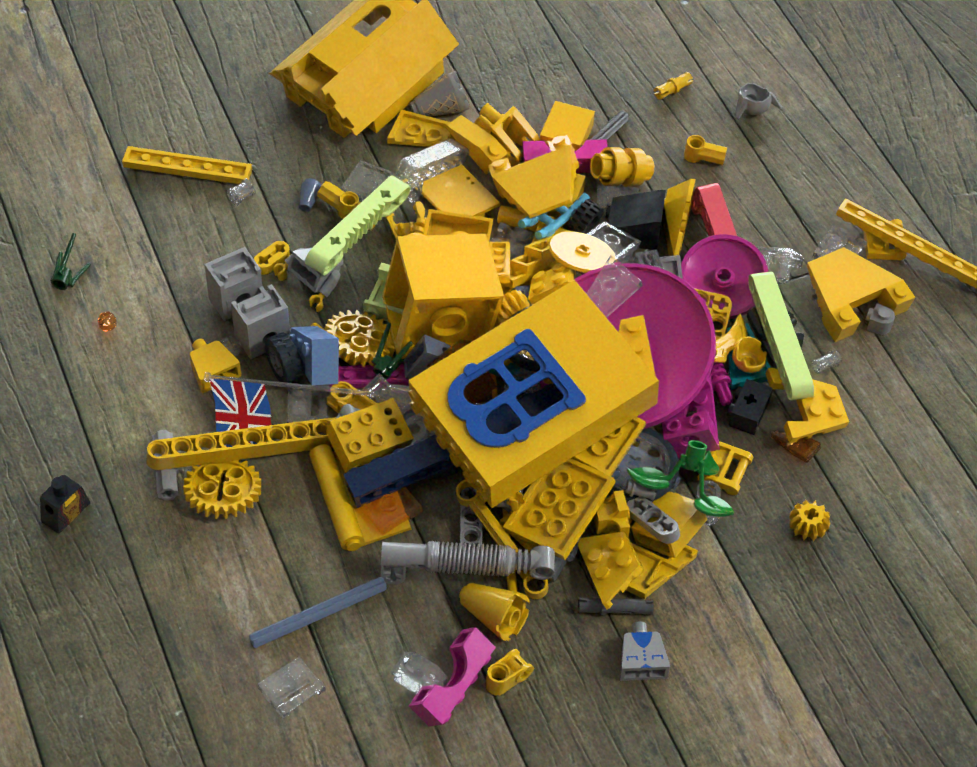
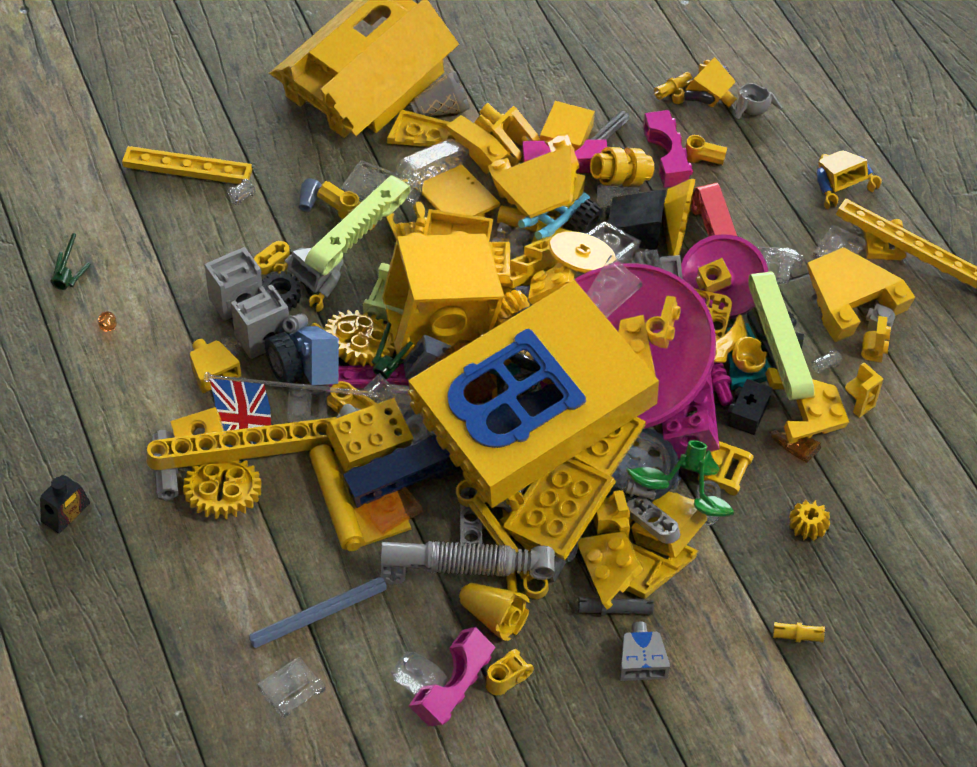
(206, 419): none -> yellow brick
(286, 282): none -> black tyre
(293, 323): none -> light grey pin
(661, 130): none -> dark pink arch
(665, 323): none -> yellow plate
(708, 86): none -> yellow torso
(716, 268): none -> yellow brick
(799, 632): none -> yellow pin
(842, 171): none -> yellow torso
(865, 389): none -> yellow panel
(874, 341): none -> yellow plate

